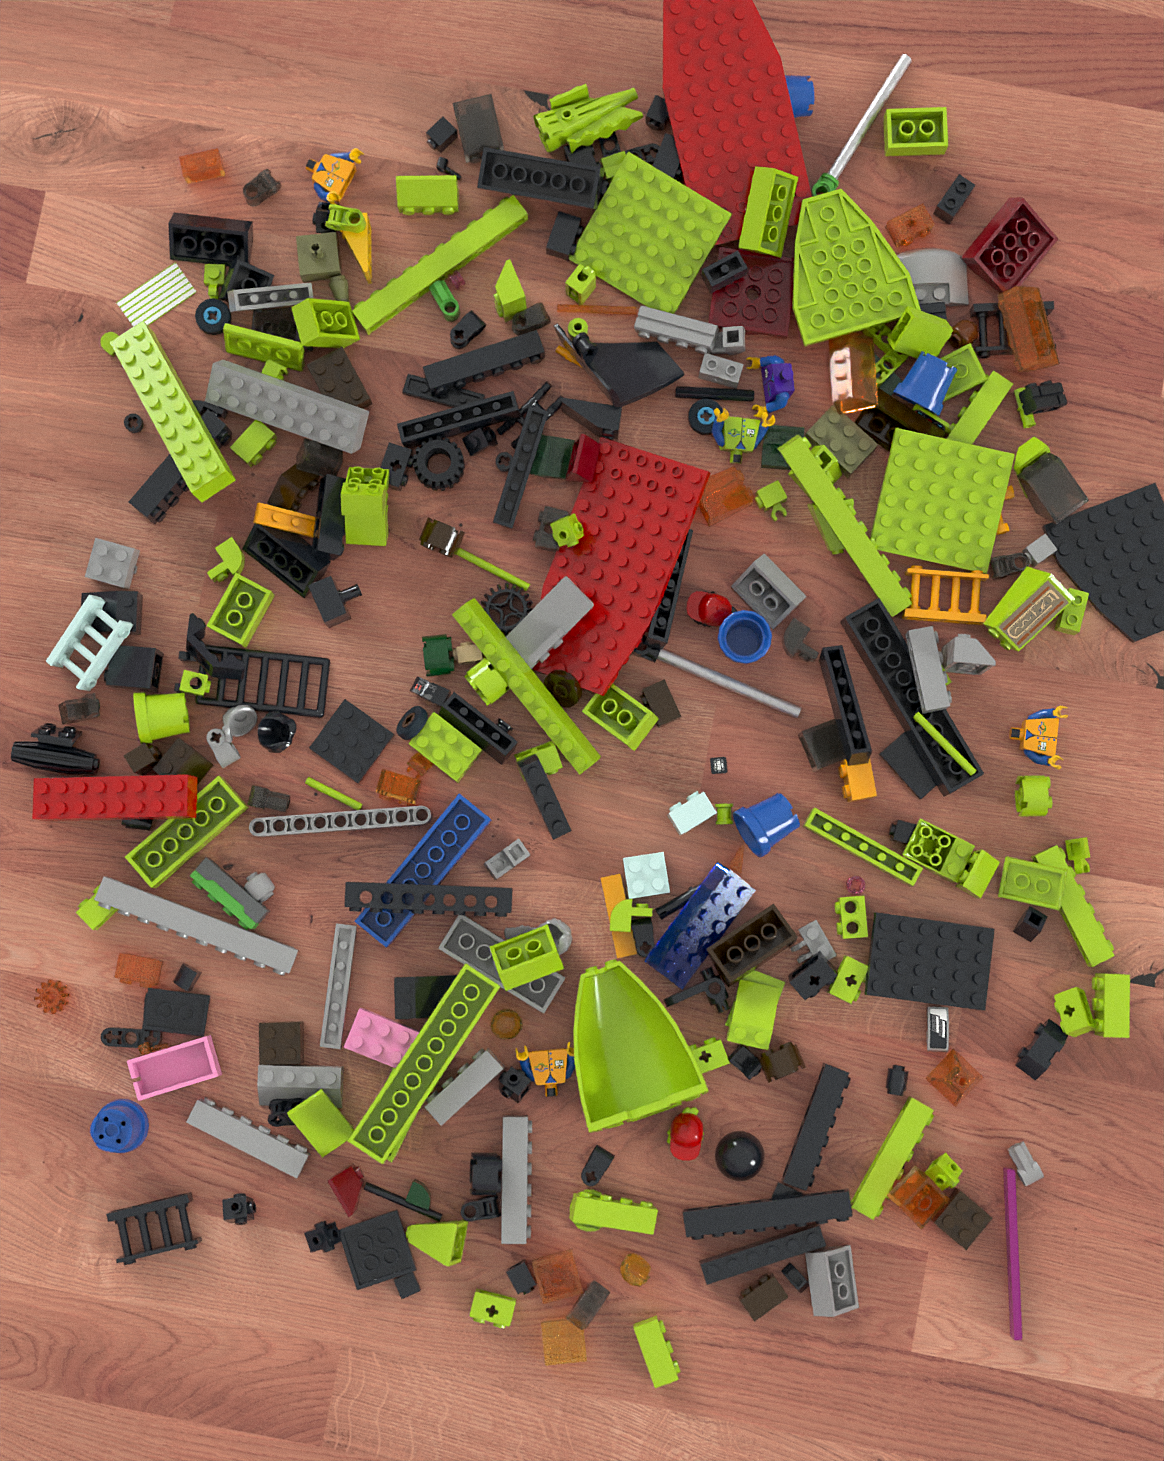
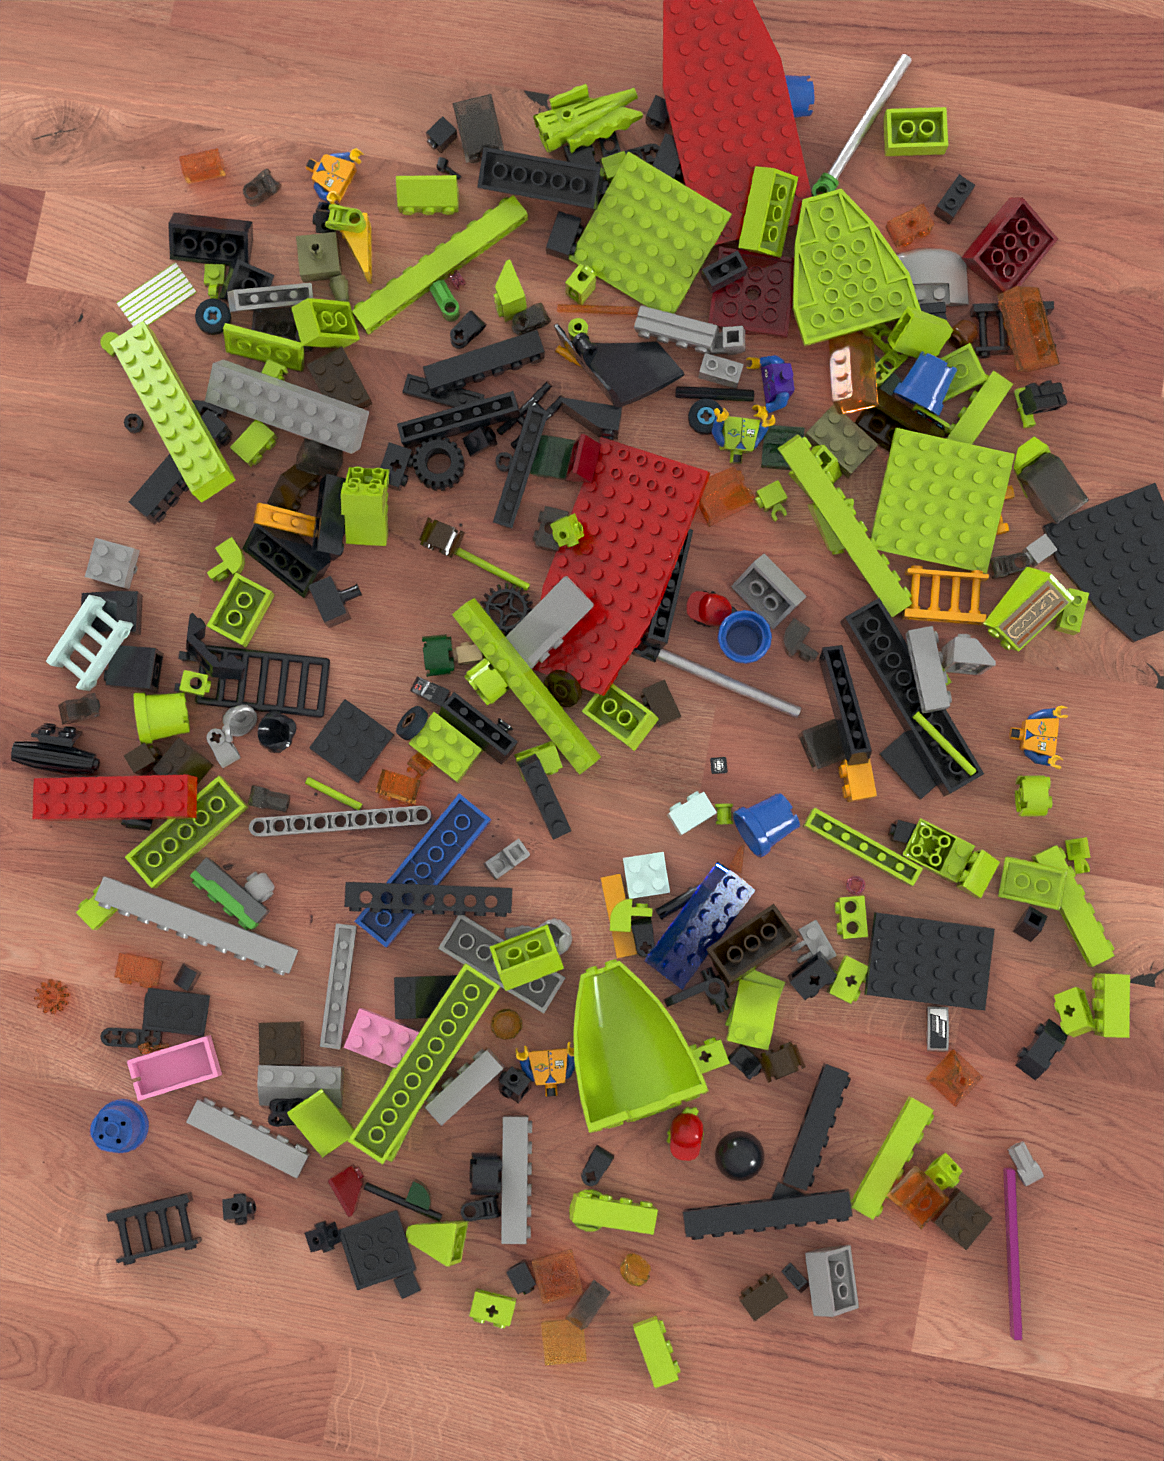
(762, 1253): black brick -> none
(896, 1080): black brick -> none

